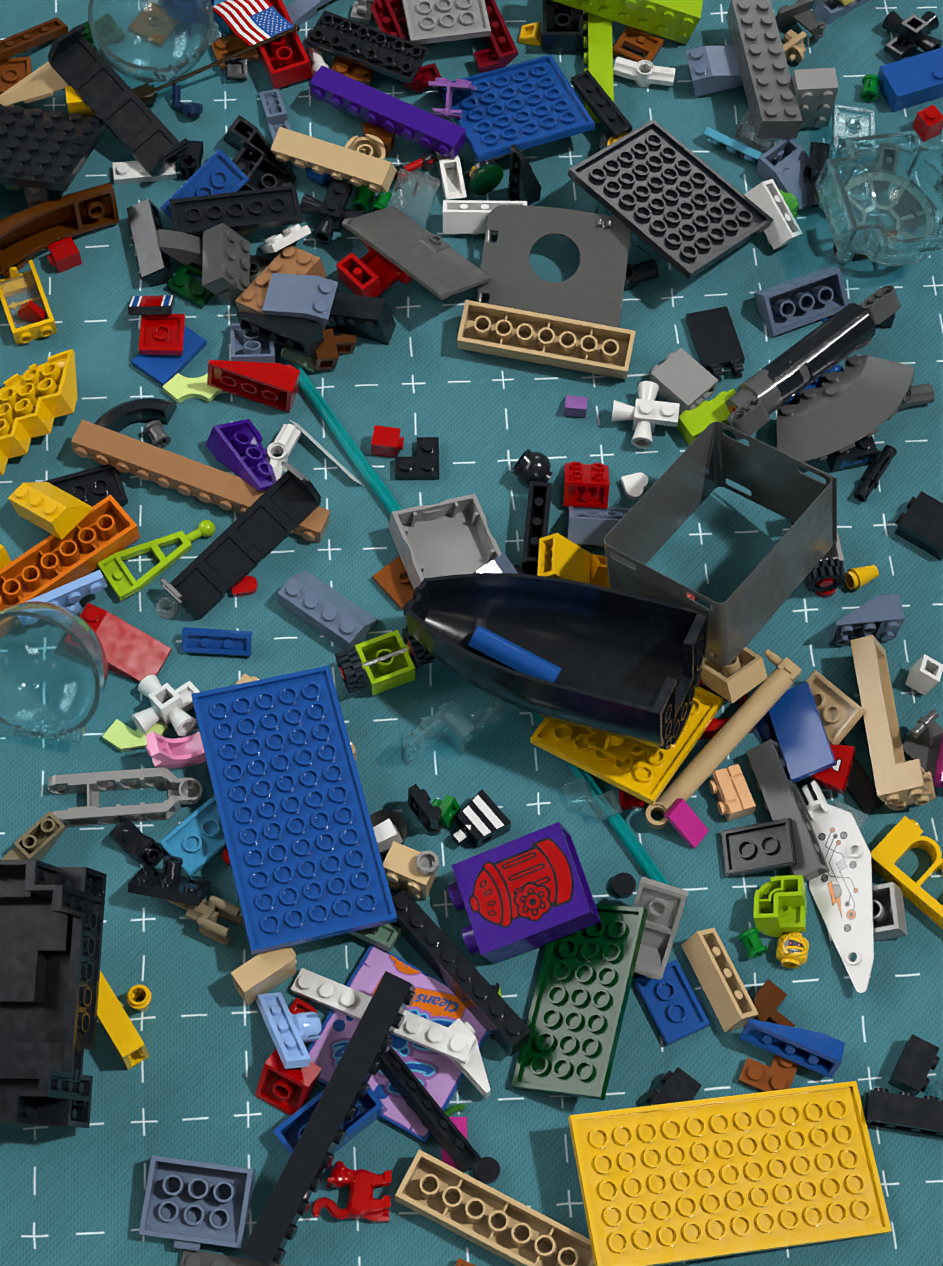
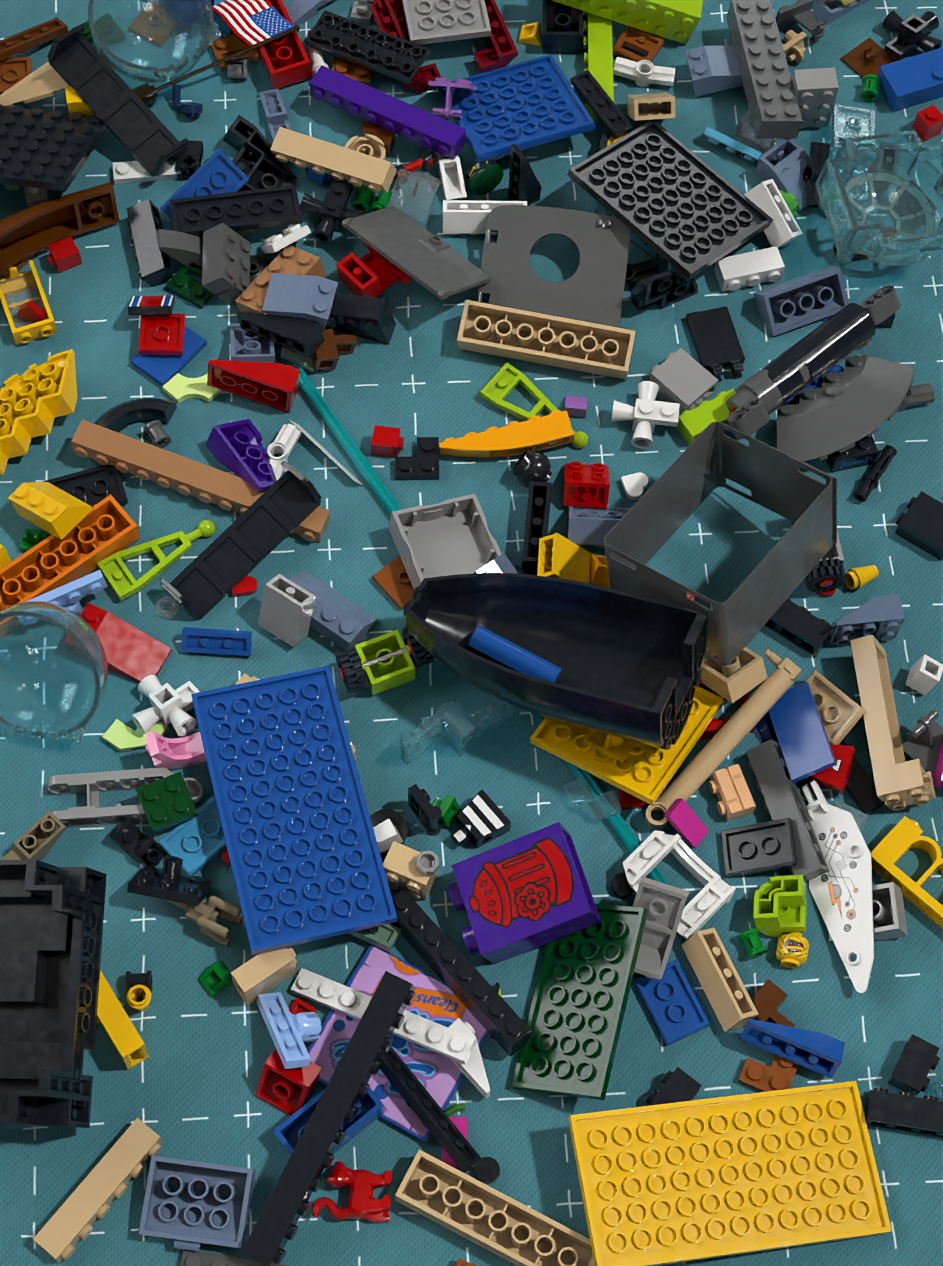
(31, 538): none -> green tile
(98, 1190): none -> tan brick
(139, 979): none -> black bush
(166, 802): none -> dark green plate
(216, 978): none -> green slope
(286, 610): none -> light grey brick
(503, 384): none -> lime plate
(514, 438): none -> light orange slope
(651, 106): none -> tan brick
(662, 289): none -> black brick
(705, 903): none -> white wedge
(749, 269): none -> white brick
(800, 627): none -> black brick
(867, 58): none -> reddish brown piece

